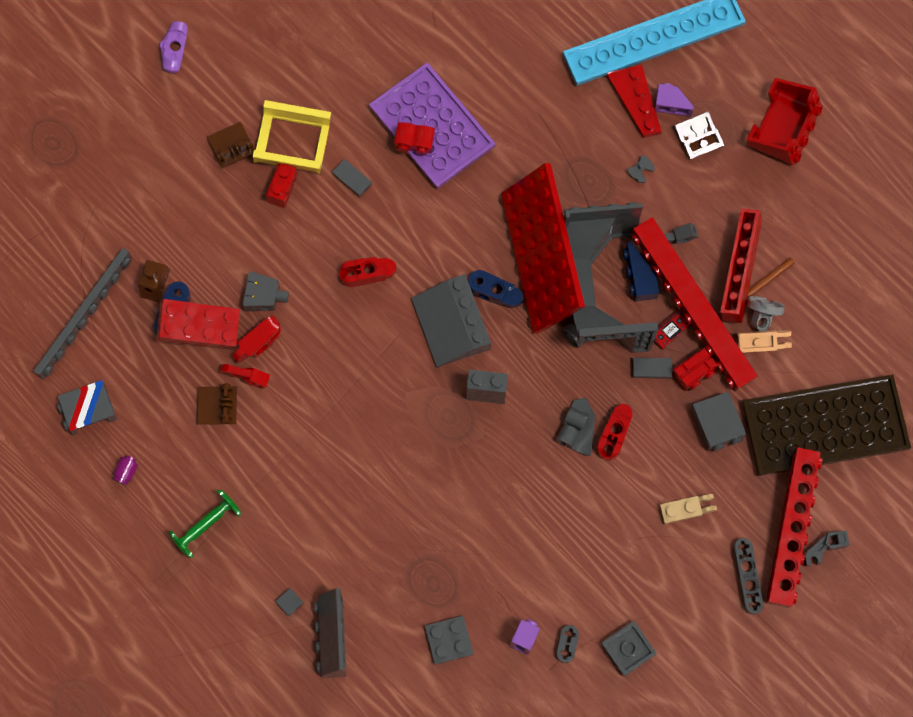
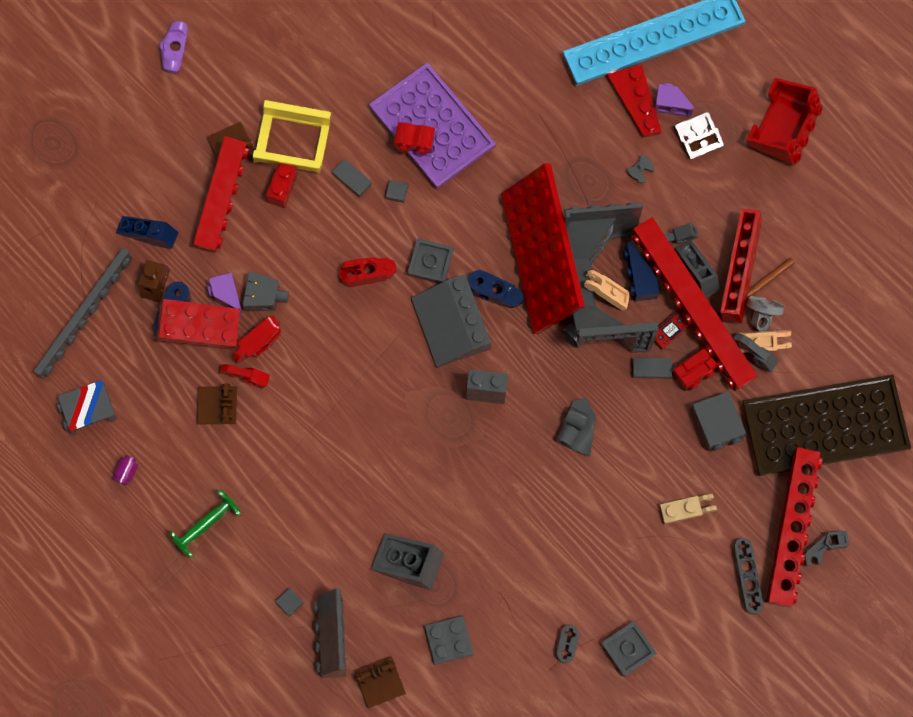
(148, 231): none -> dark blue slope
(220, 194): none -> red brick
(224, 291): none -> medium lavender slope
(380, 682): none -> reddish brown hinge
(397, 191): none -> dark grey tile
(408, 560): none -> dark grey slope
(430, 261): none -> dark grey plate
(525, 636): medium lavender brick -> none
(607, 289): none -> light nougat hinge
(620, 418): red piece -> none
(699, 268): none -> dark grey slope
(762, 357): none -> dark grey piece

